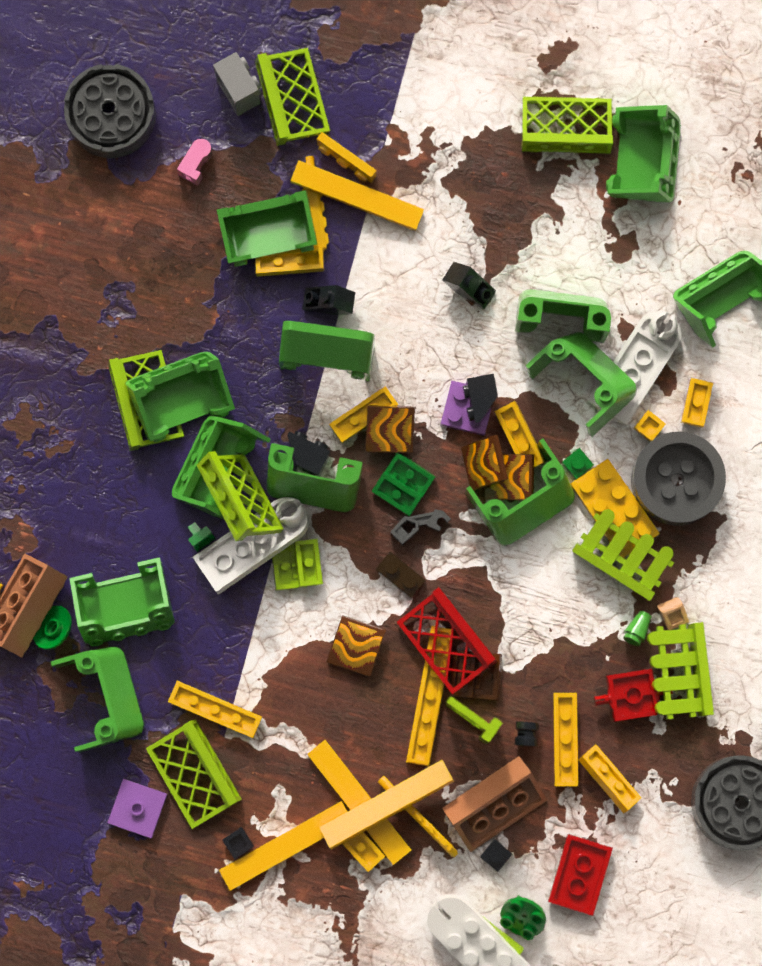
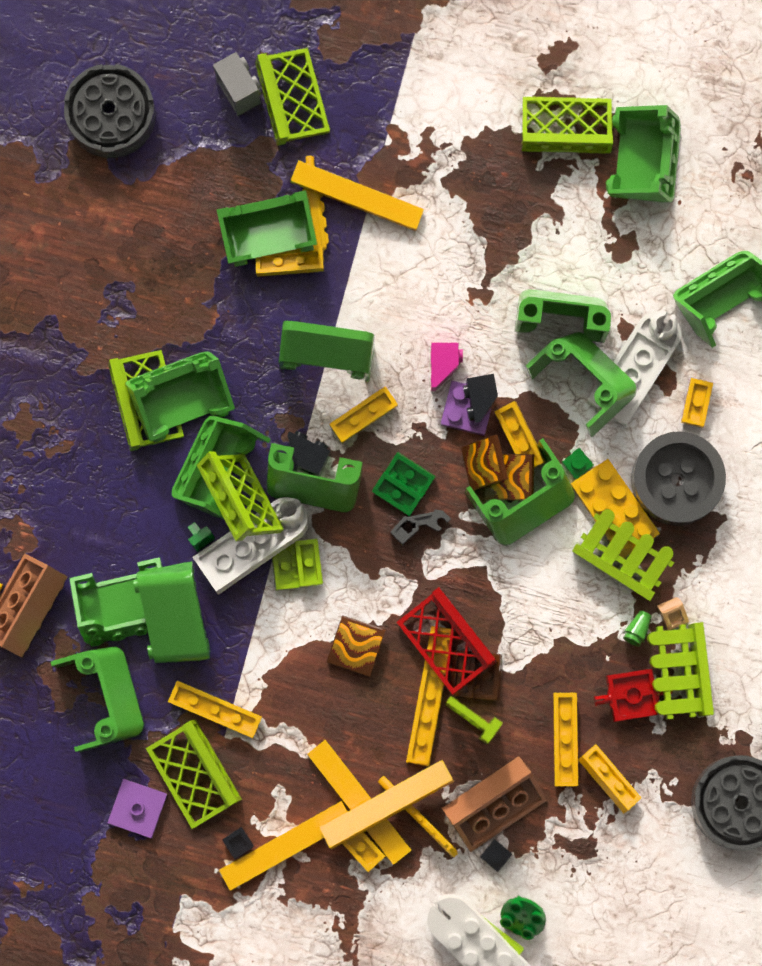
(53, 628): green dish -> none
(172, 614): none -> bright green windscreen
(193, 161): bright pink leg -> none
(329, 300): black slope -> none
(346, 158): yellow plate -> none
(390, 428): slope -> none
(400, 575): dark brown plate -> none
(444, 362): none -> dark pink slope
(469, 284): black slope -> none
(526, 733): black wheel -> none
(580, 874): red plate -> none
(649, 426): yellow plate -> none

